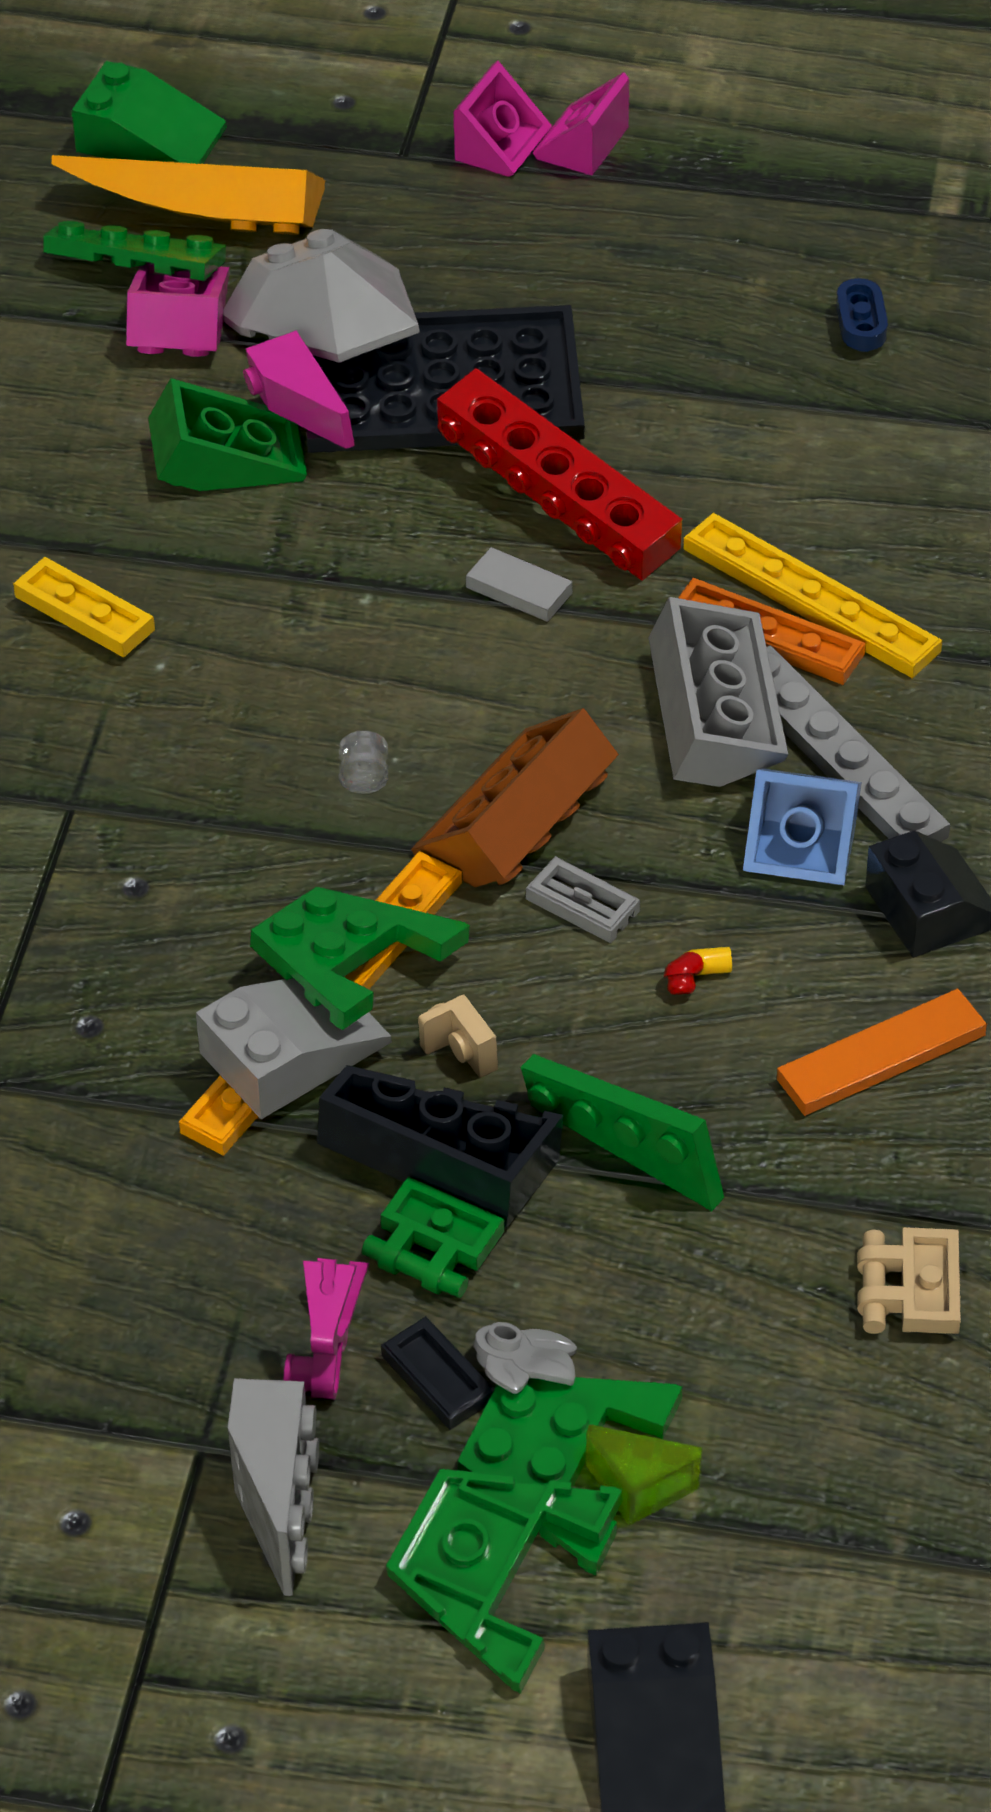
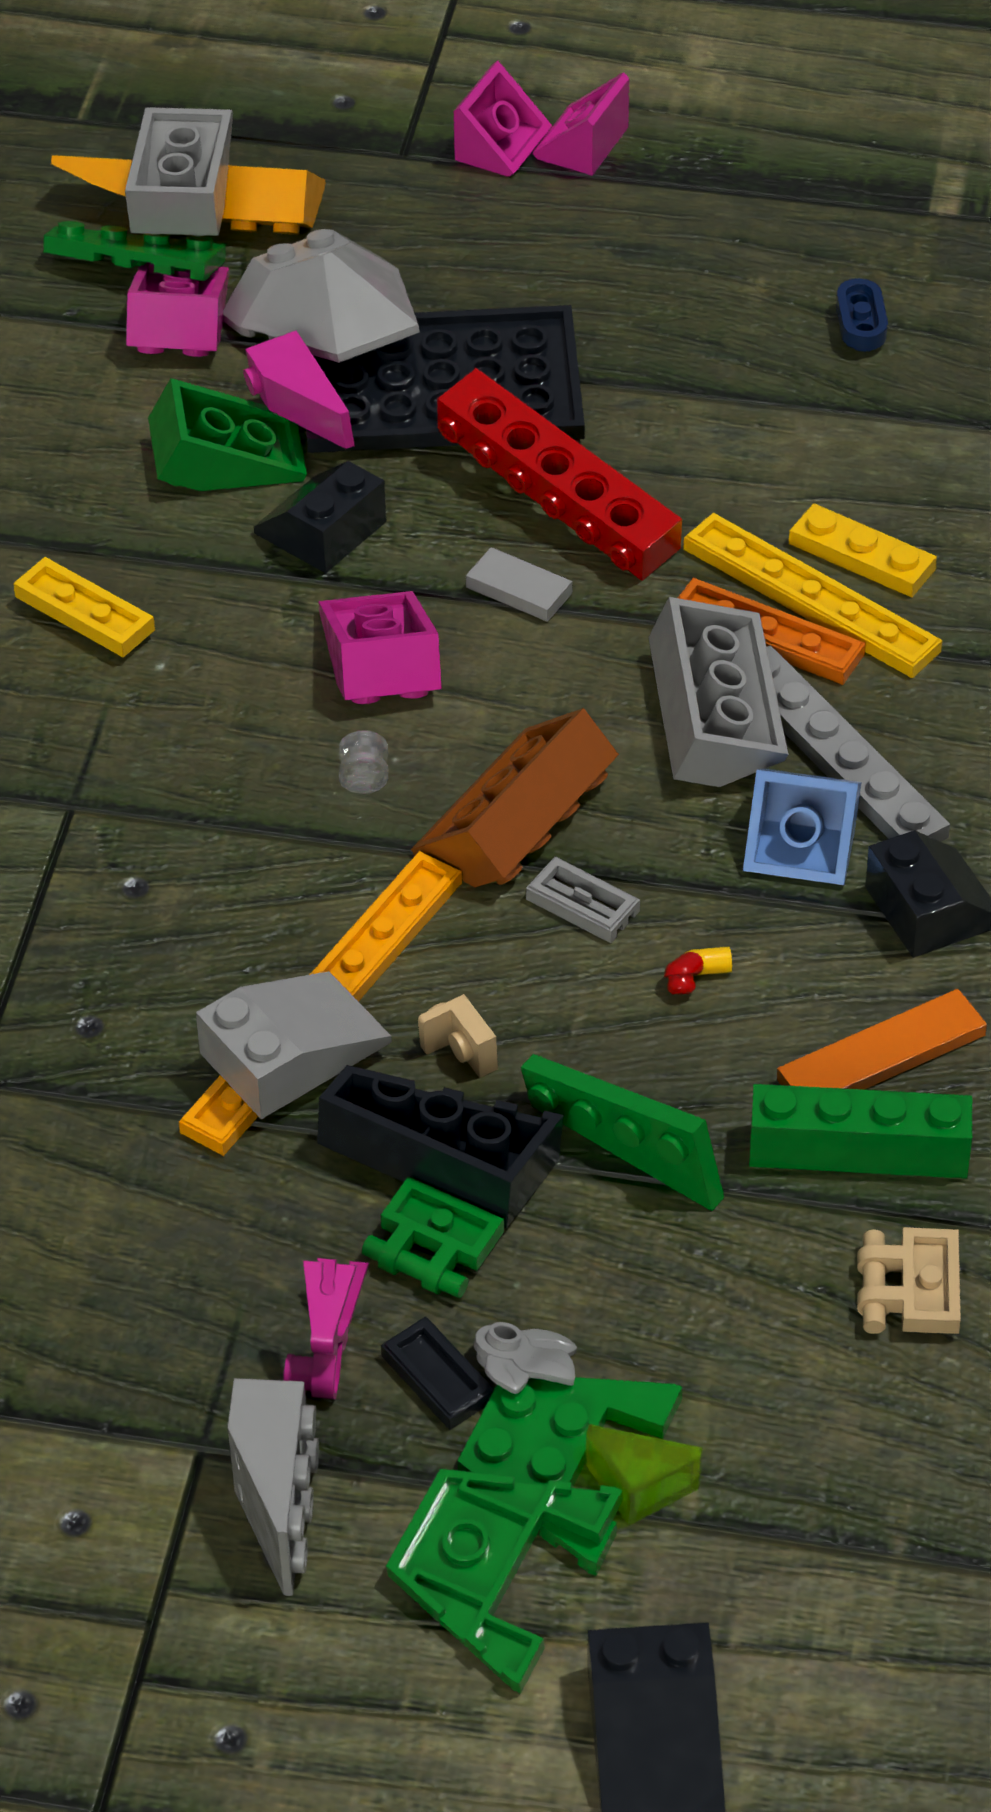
(142, 118): green slope -> none
(179, 172): none -> light grey slope
(327, 516): none -> black slope
(334, 933): green wing -> none
(381, 646): none -> dark pink slope
(861, 1131): none -> green brick
(862, 550): none -> yellow plate

